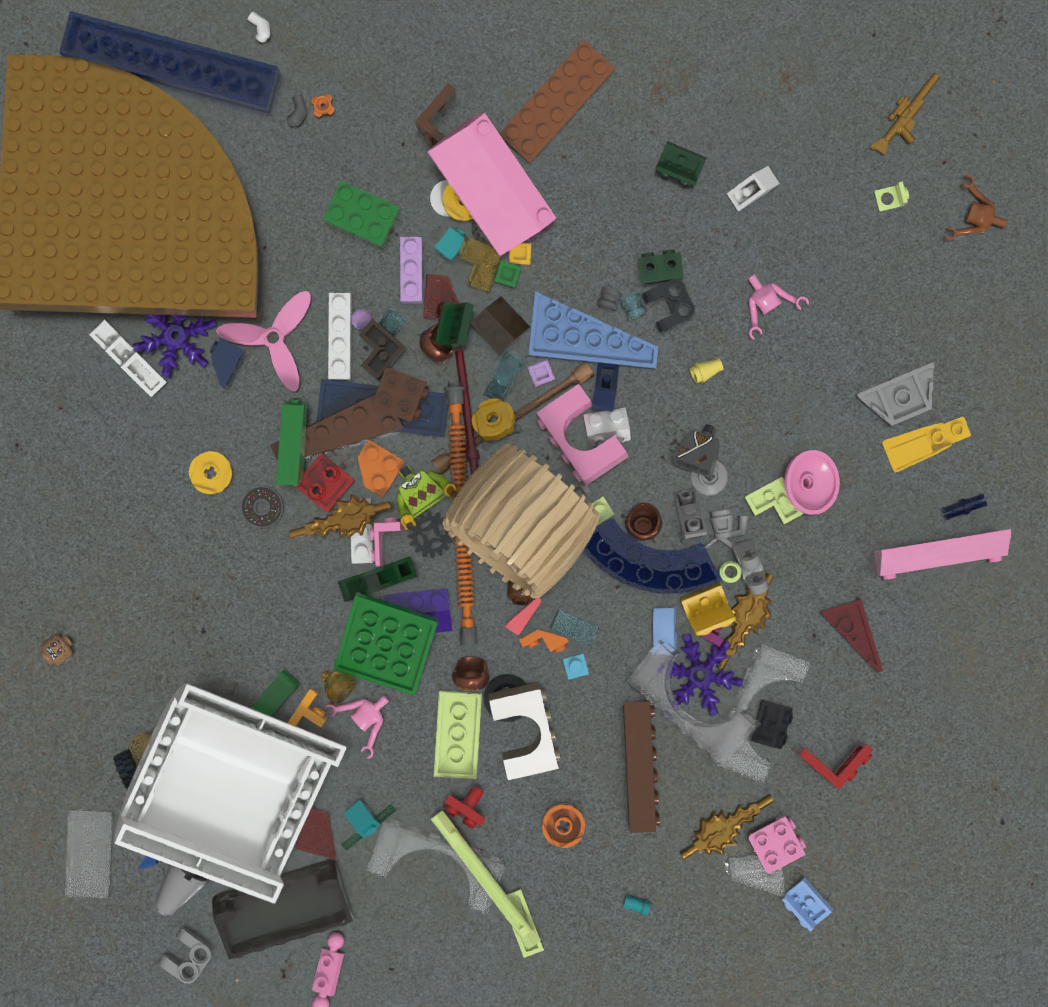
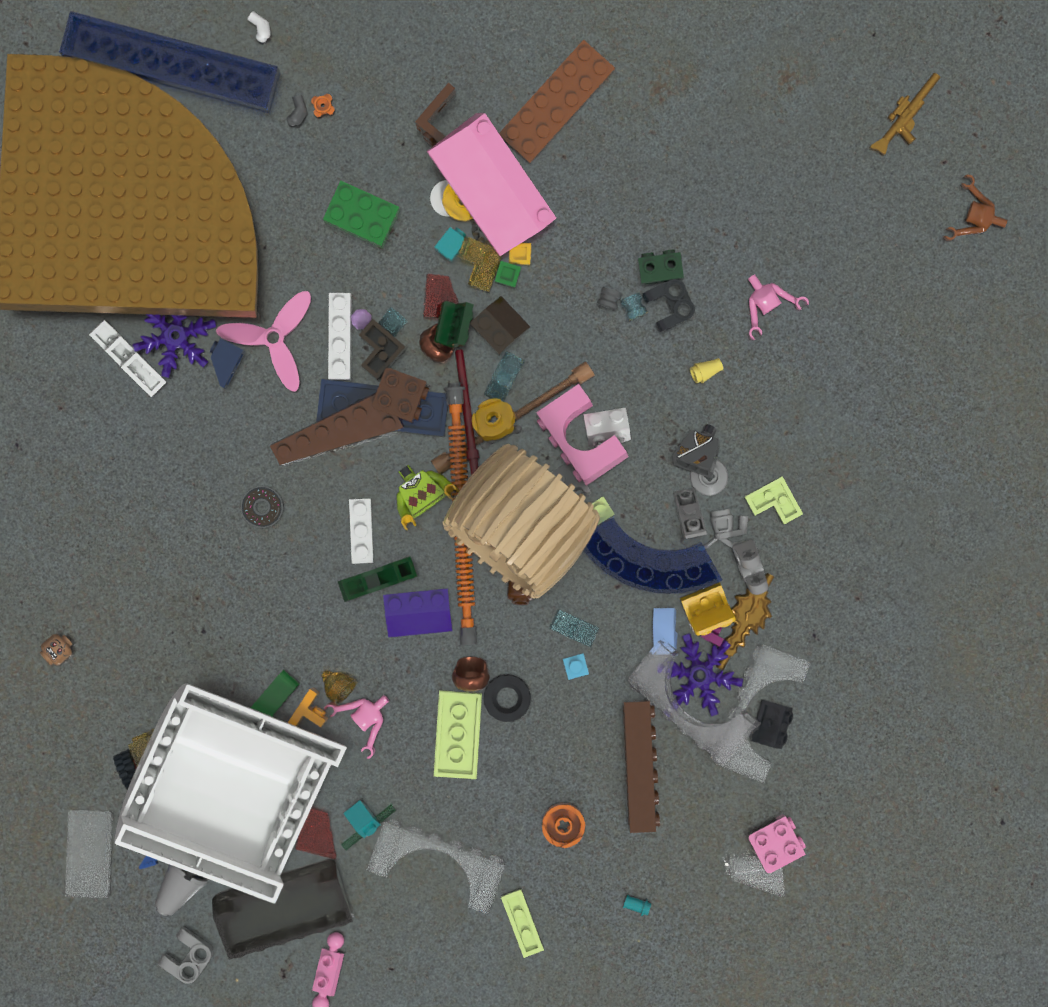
(200, 478): yellow plate -> none
(292, 443): green slope -> none
(325, 482): red plate -> none
(349, 518): pearl gold piece -> none
(377, 534): bright pink bracket -> none
(378, 468): orange plate -> none
(386, 644): green plate -> none
(411, 270): lavender arch -> none
(427, 544): black gear -> none
(465, 808): red plate -> none
(485, 879): yellowish green piece -> none
(520, 620): coral slope -> none
(528, 702): arch -> none
(541, 373): lavender tile -> none
(553, 641): orange slope -> none
(573, 335): medium blue wing -> none
(605, 387): dark blue slope -> none
(644, 521): copper hair -> none
(680, 164): dark green bracket -> none
(719, 831): pearl gold piece -> none
(736, 571): yellowish green brick -> none
(753, 188): white slope -> none
(806, 904): light blue bracket -> none
(819, 478): bright pink dish -> none
(846, 771): red bracket -> none
(853, 625): dark red wing -> none
(899, 193): yellowish green bracket -> none
(901, 396): light grey wing -> none
(923, 443): yellow piece -> none
(942, 553): bright pink slope -> none
(964, 506): clear blue pin -> none

